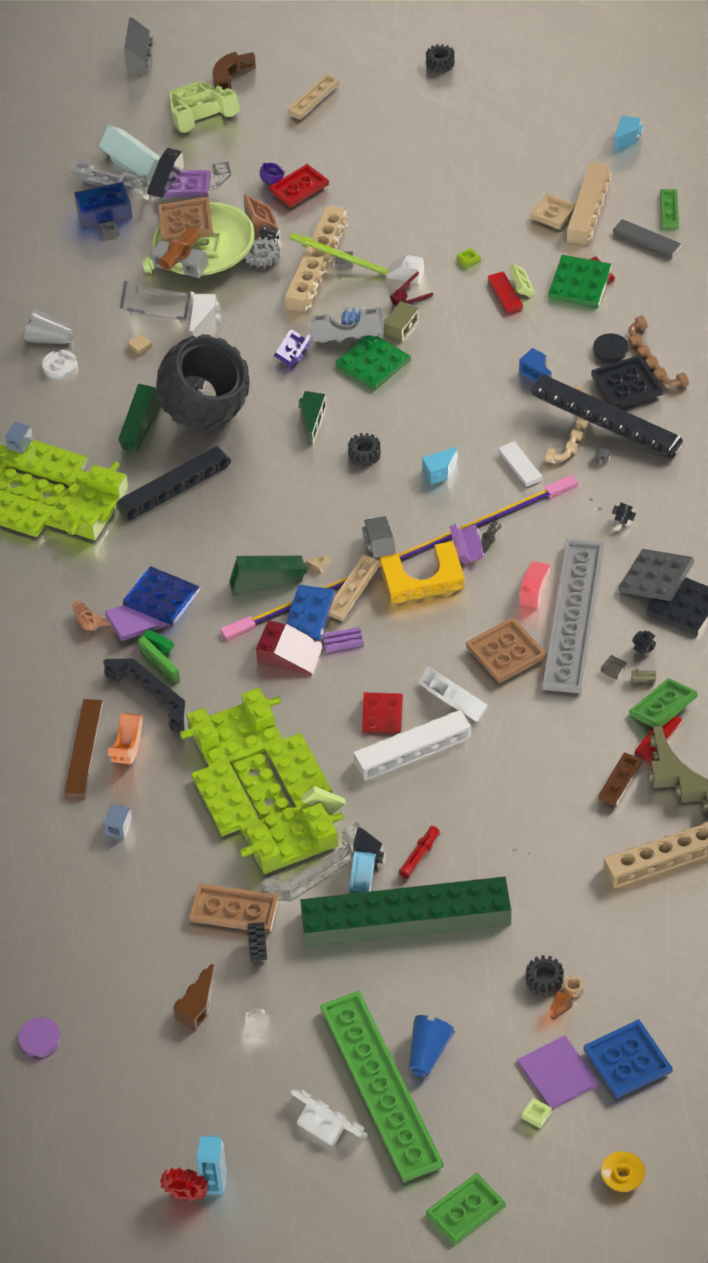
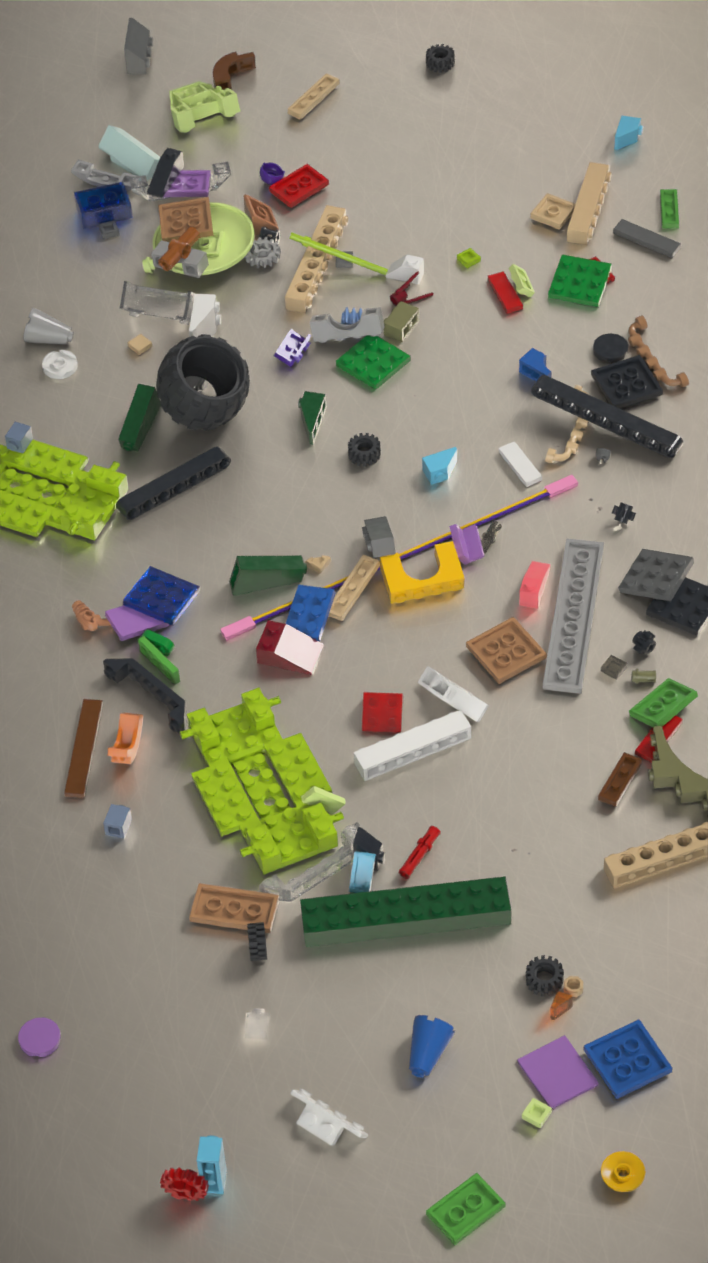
(195, 1004): reddish brown slope -> none
(343, 637): medium lavender tile -> none
(381, 1087): bright green plate -> none

